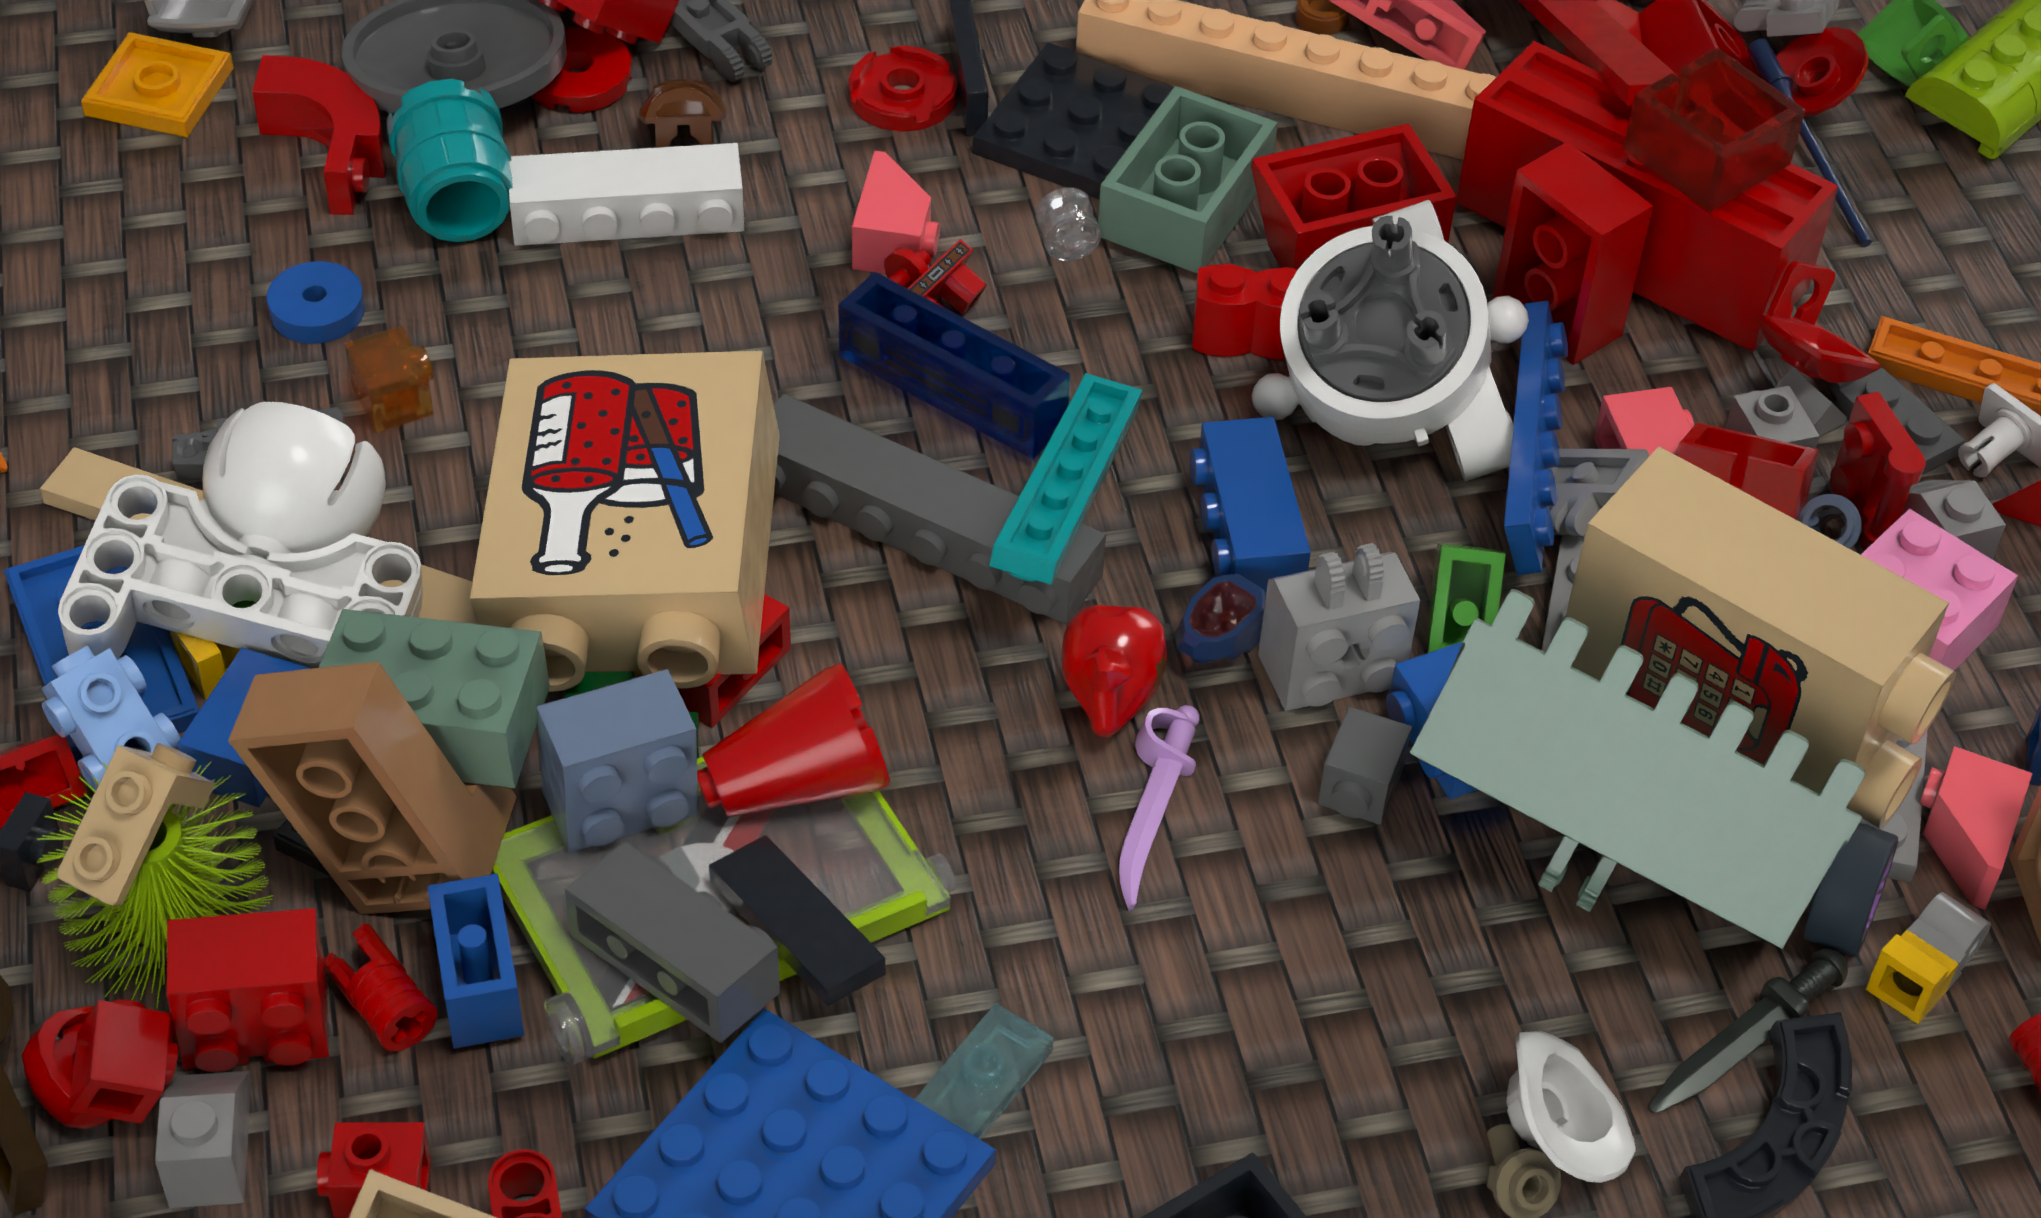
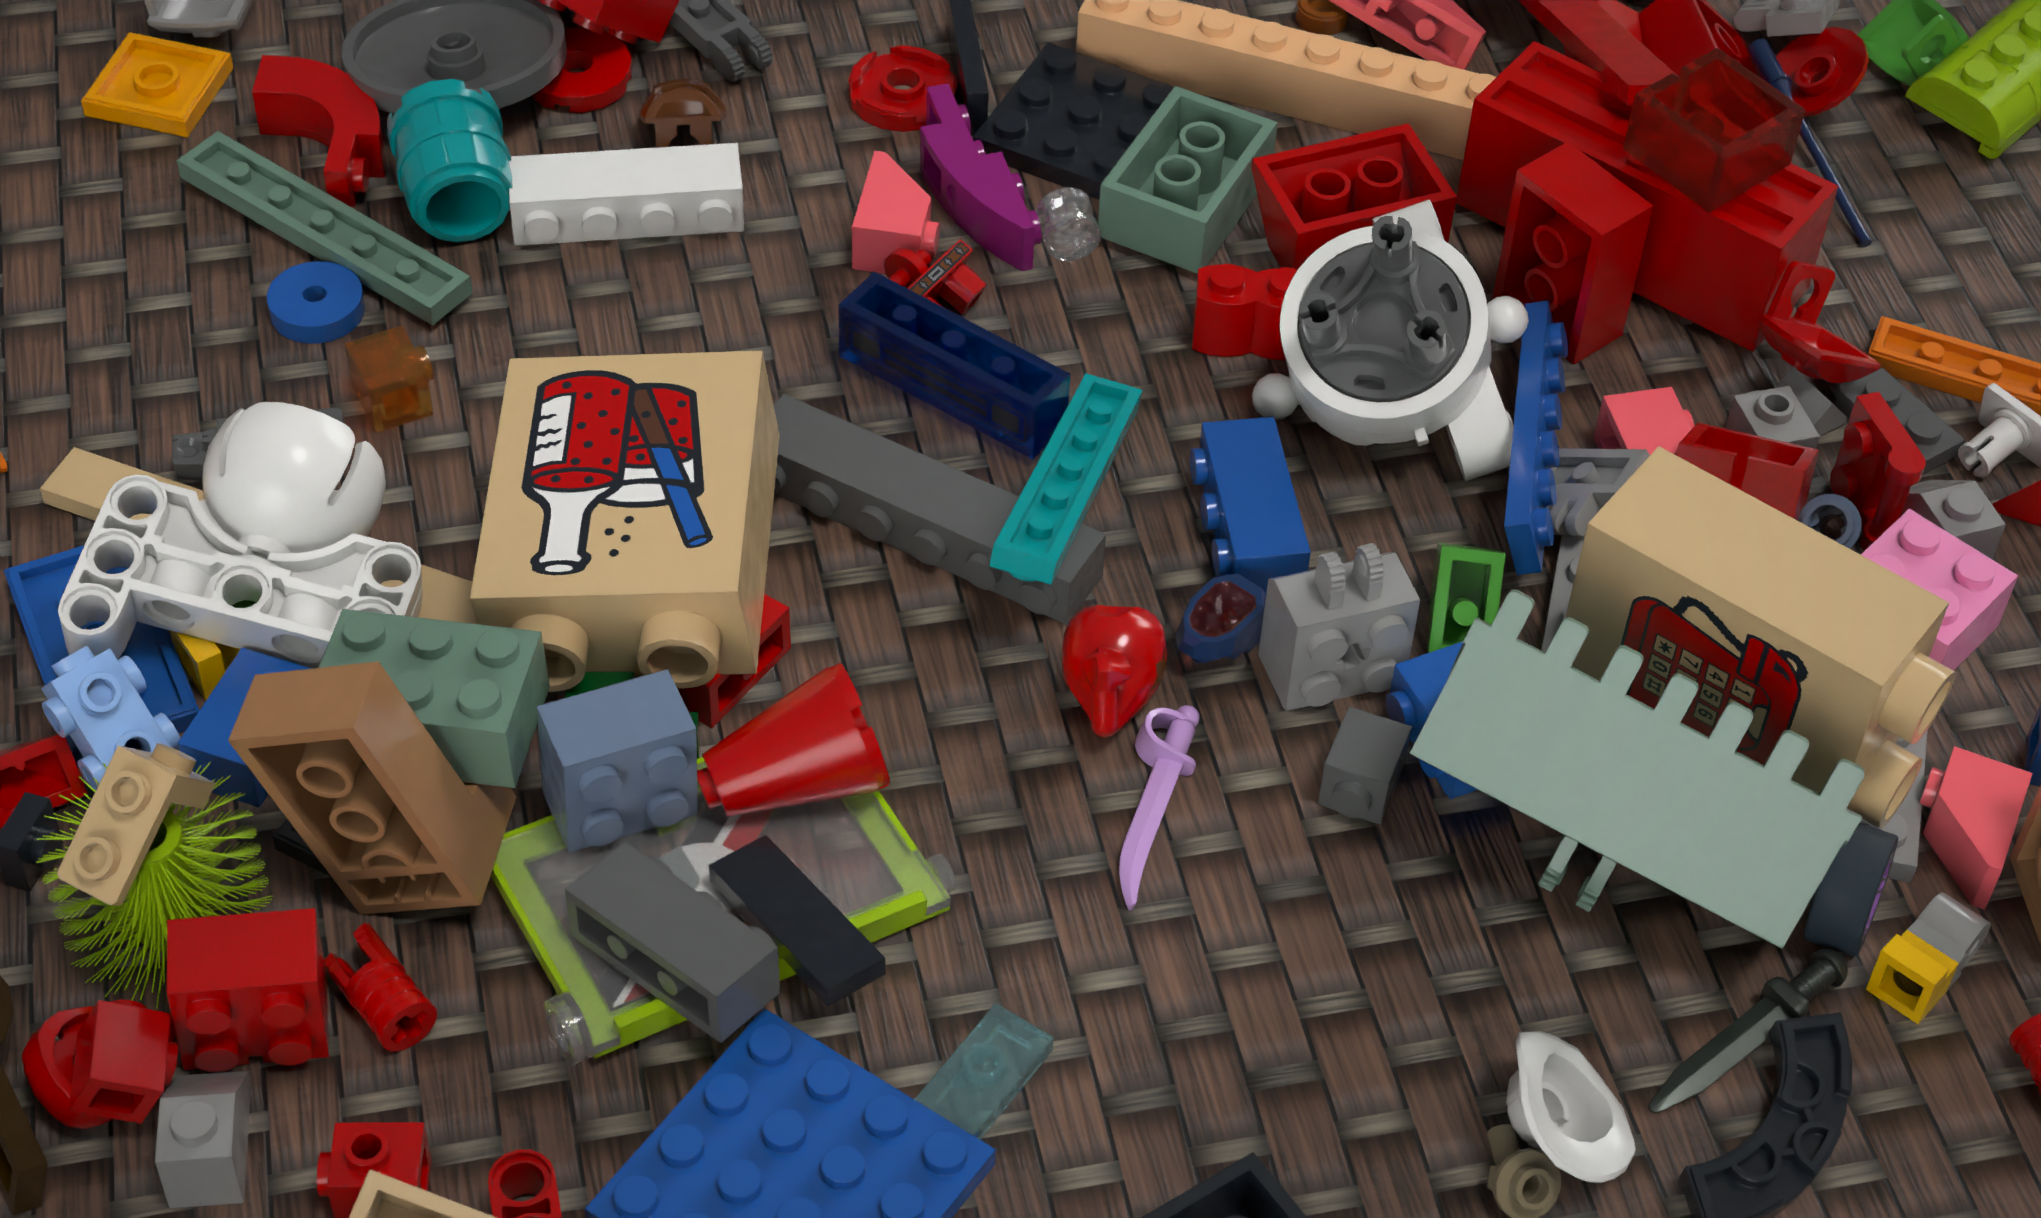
(325, 227): none -> sand green plate
(475, 961): blue brick -> none
(975, 186): none -> magenta slope

